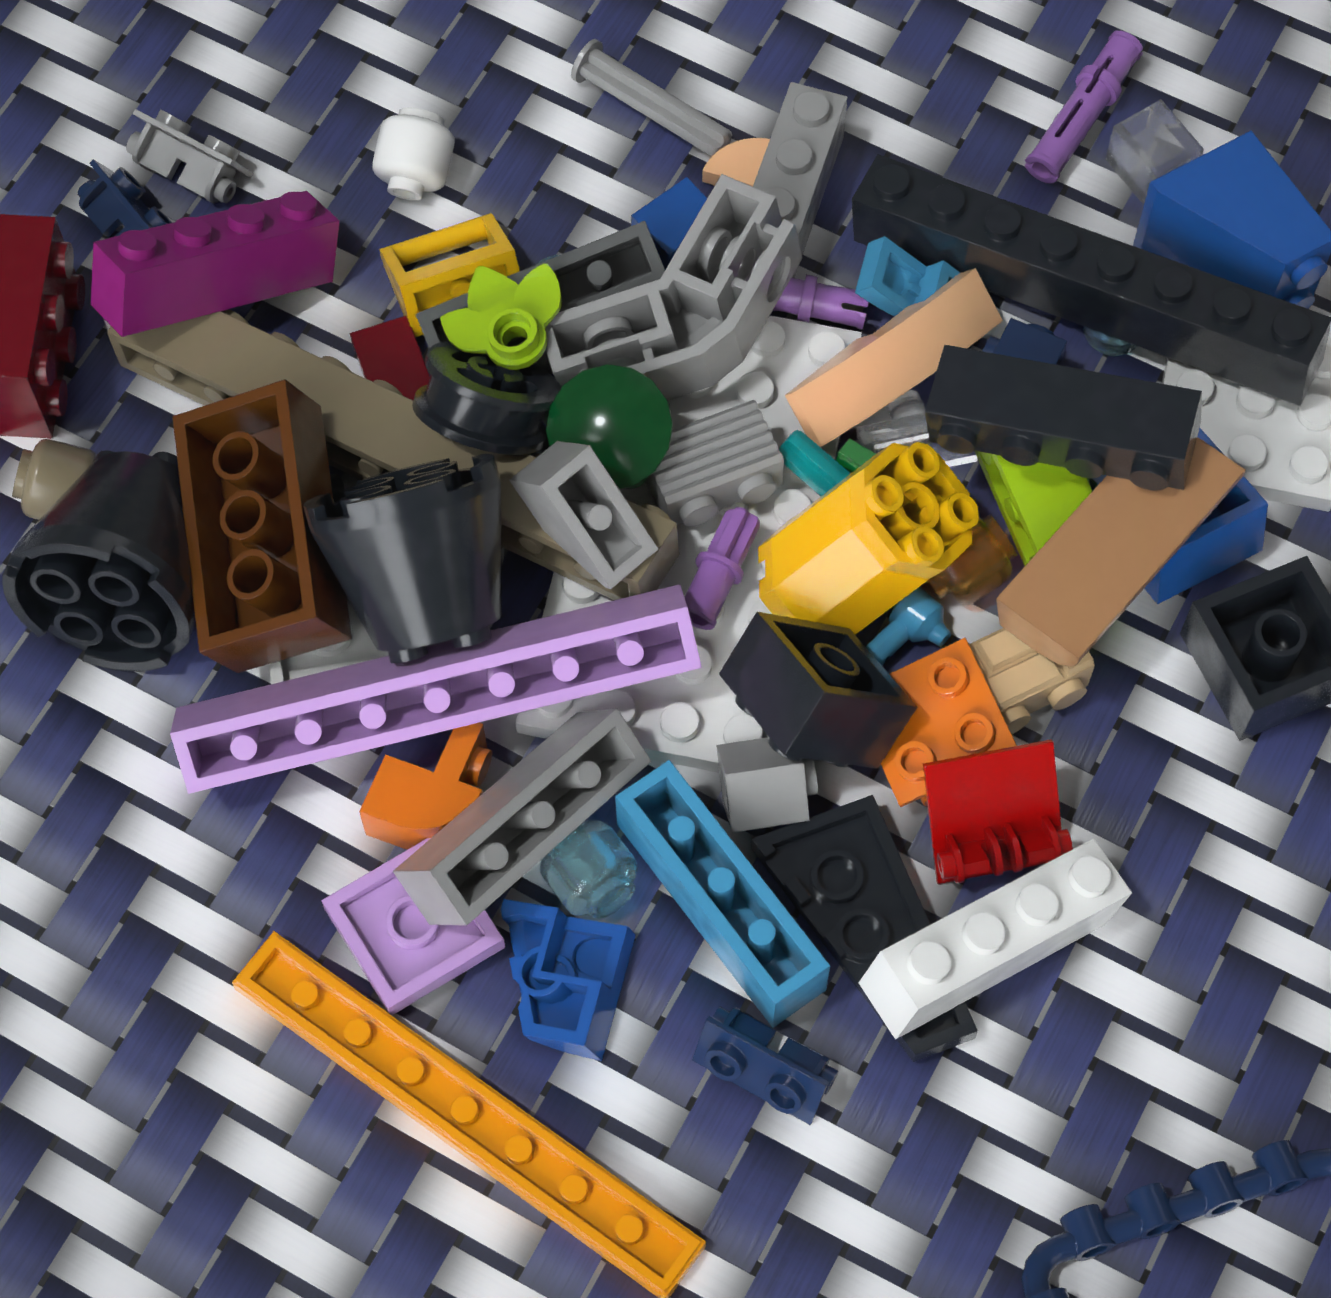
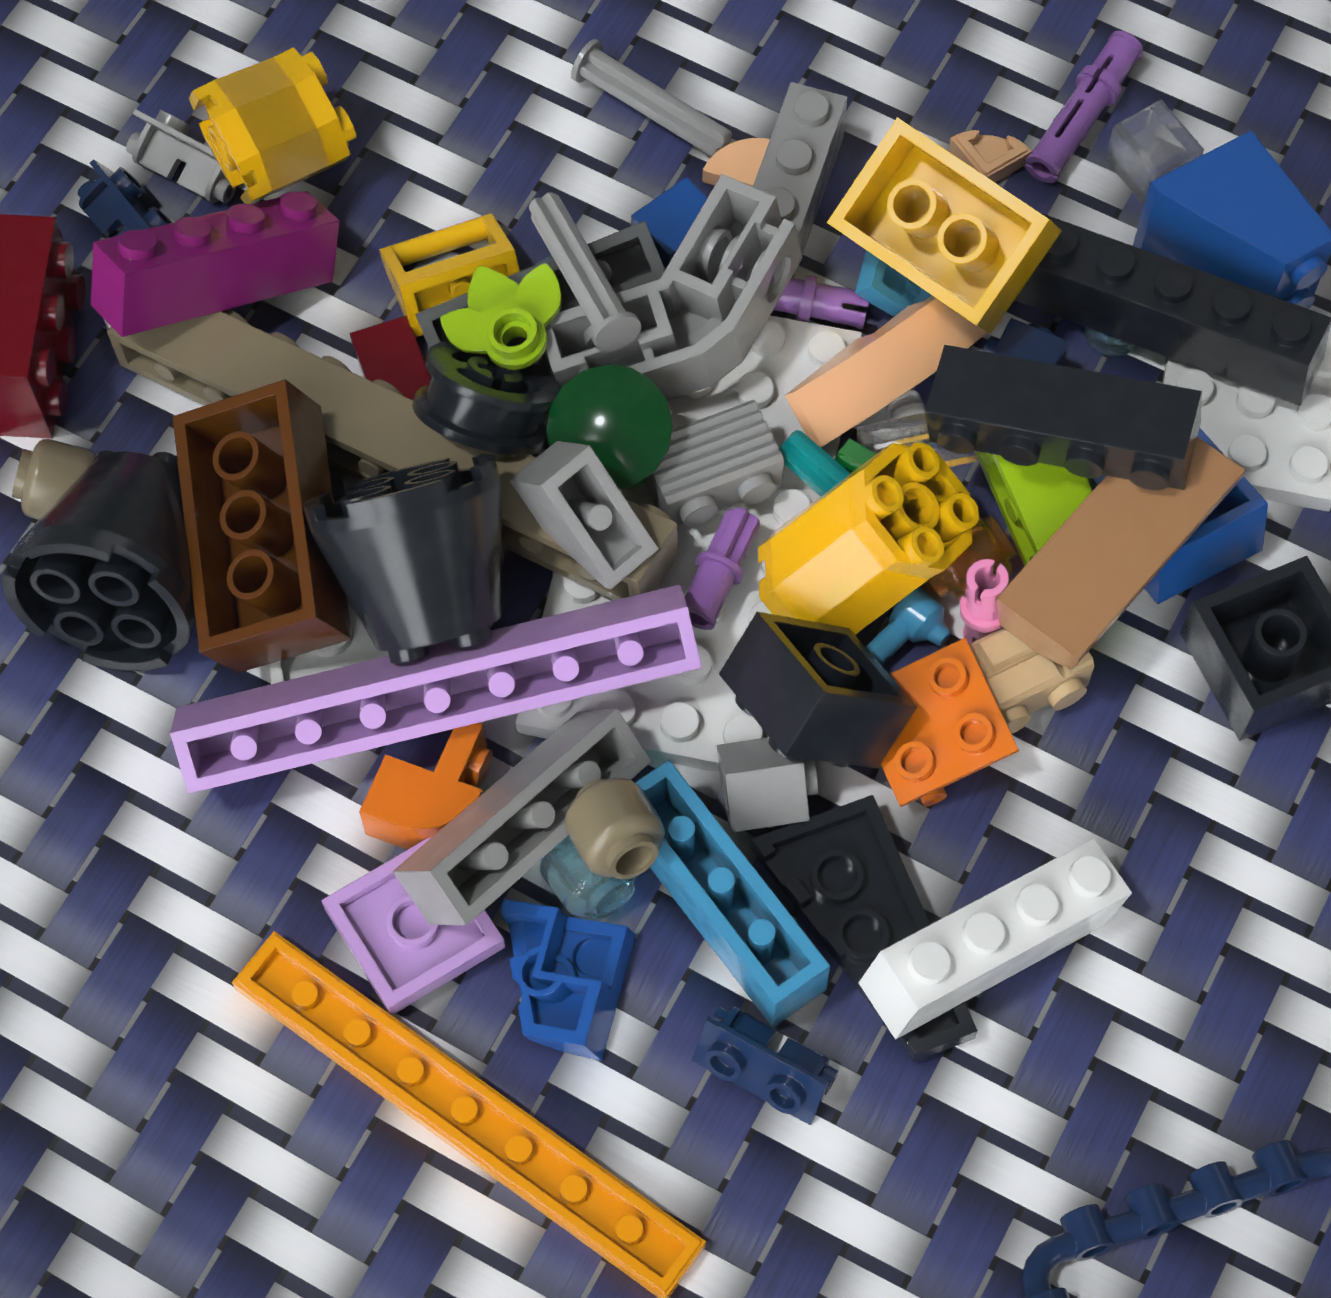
(273, 124): none -> yellow brick
(413, 153): white head -> none
(611, 323): none -> light grey axle
(614, 828): none -> dark tan head
(944, 225): none -> yellow brick
(980, 607): none -> bright pink pin
(989, 153): none -> light nougat tile
(994, 812): red hinge -> none

